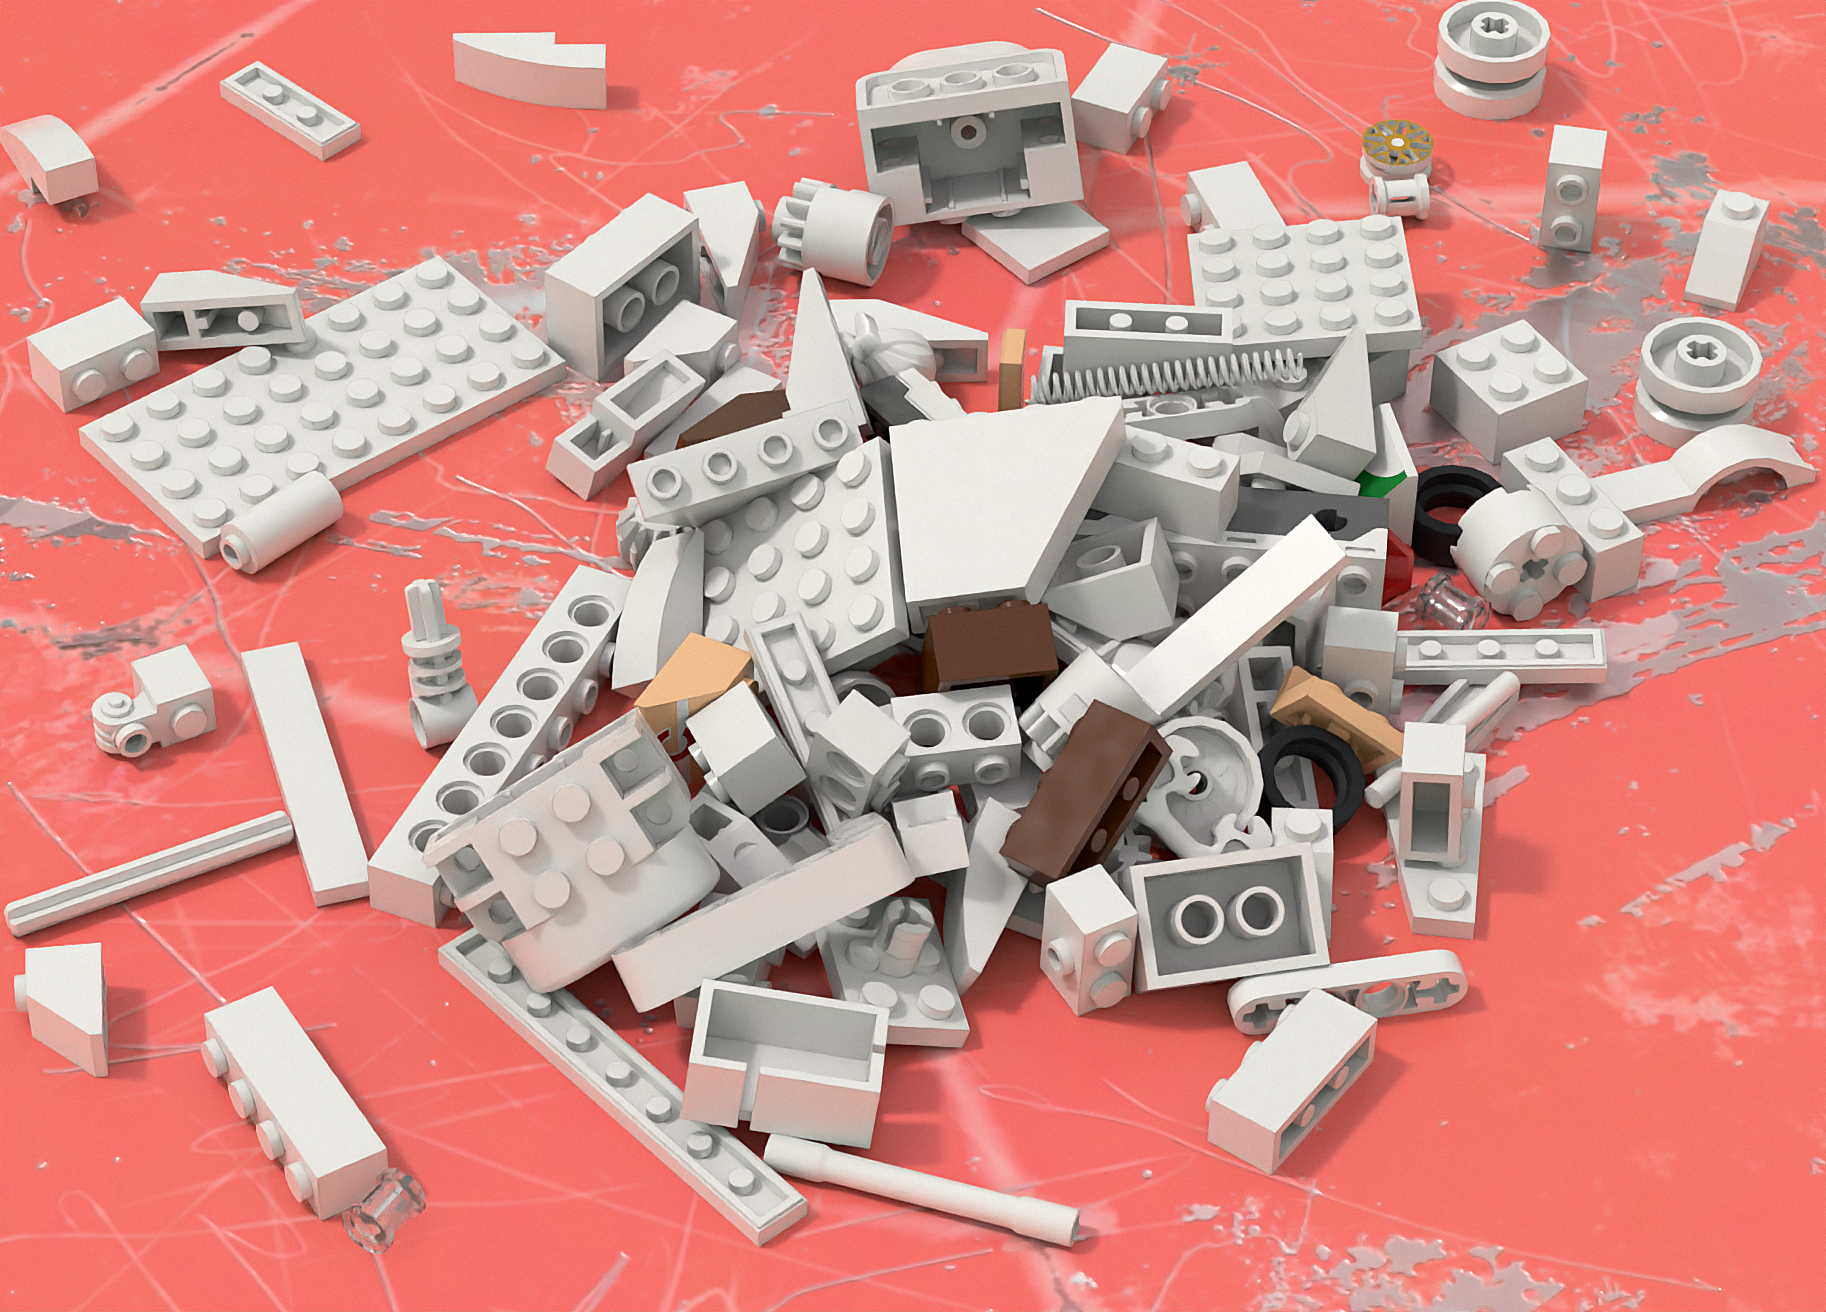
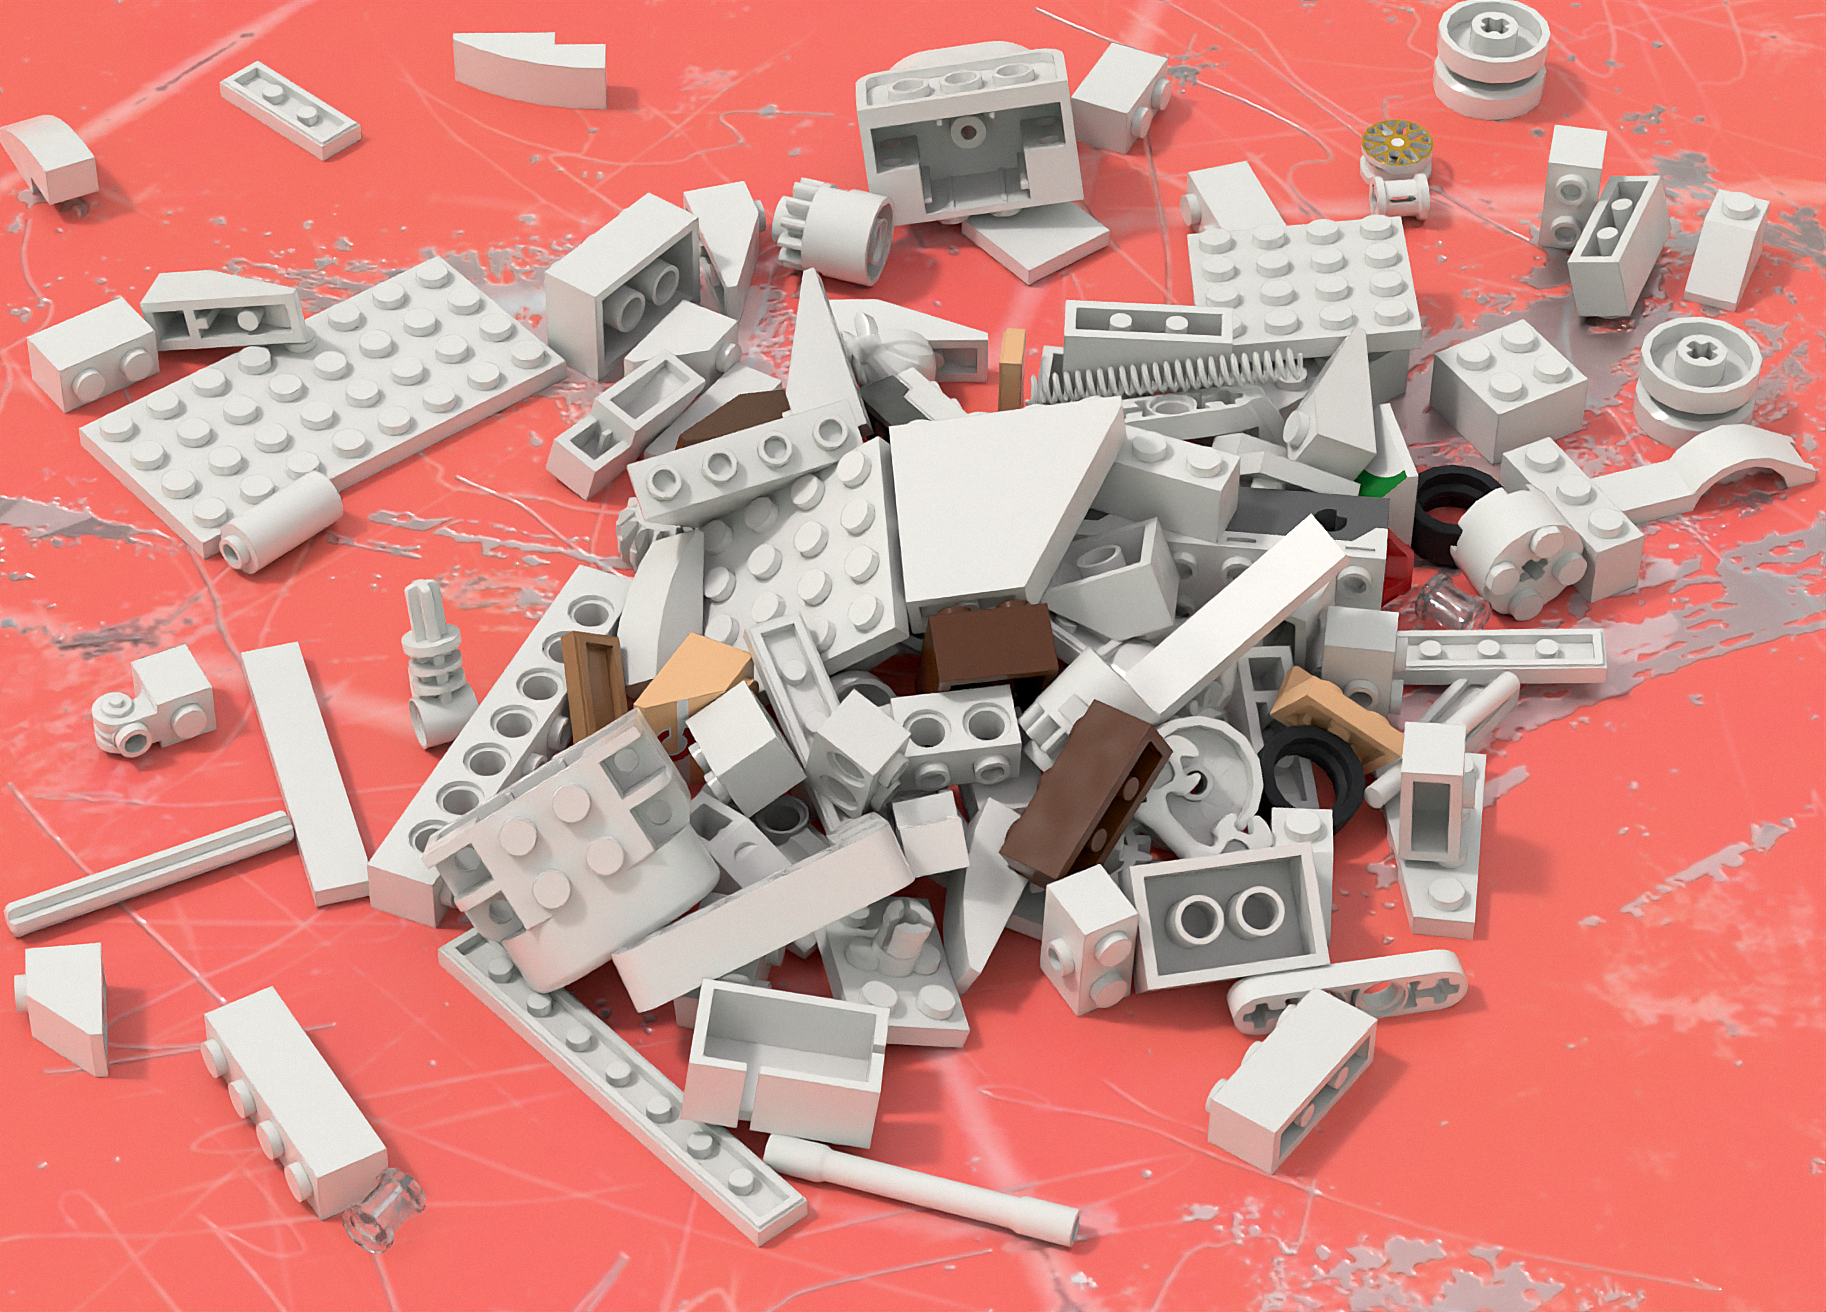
(593, 681): none -> medium nougat tile
(1619, 246): none -> white brick

